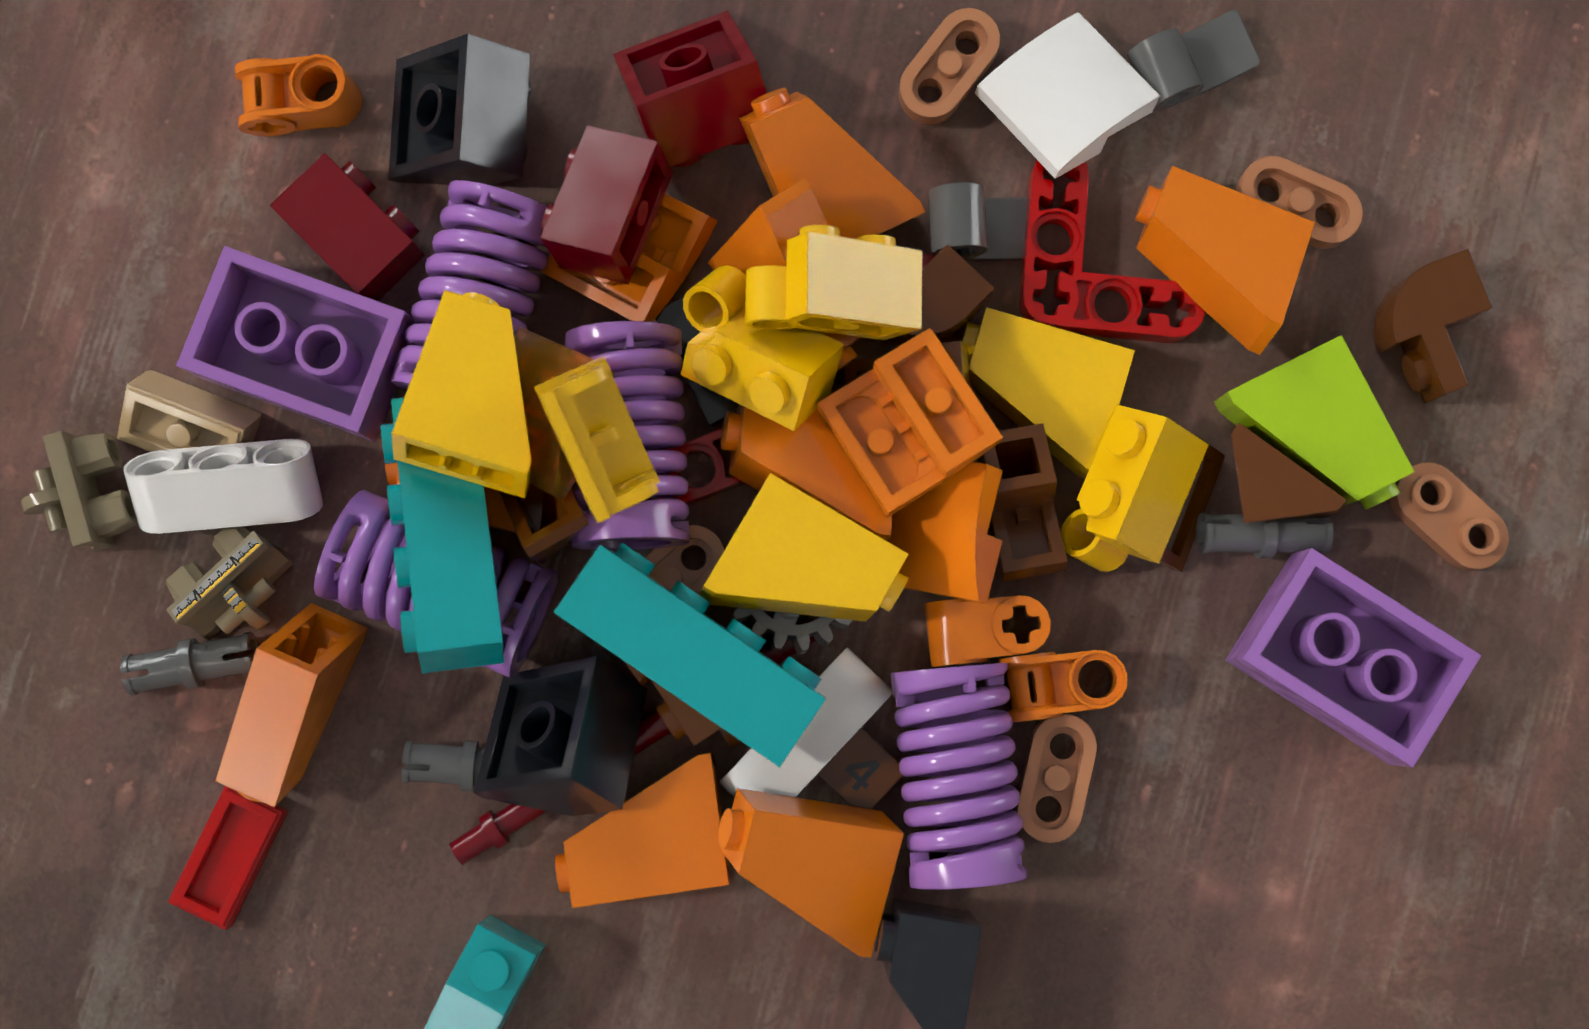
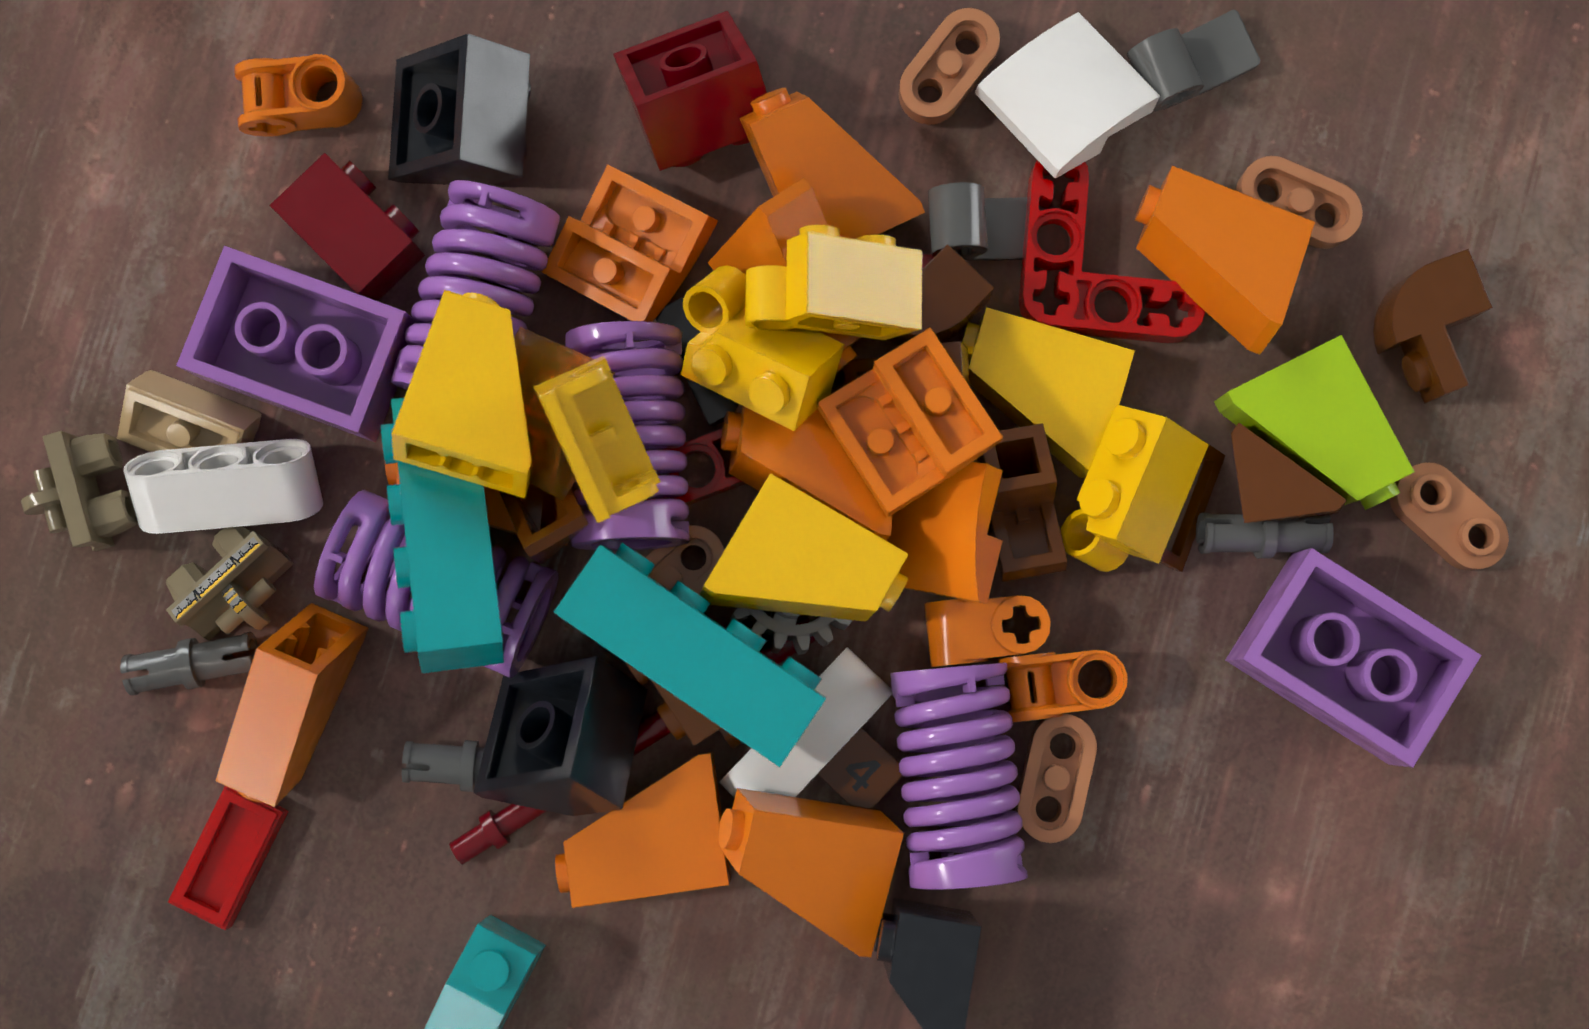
(606, 204): dark red brick -> none

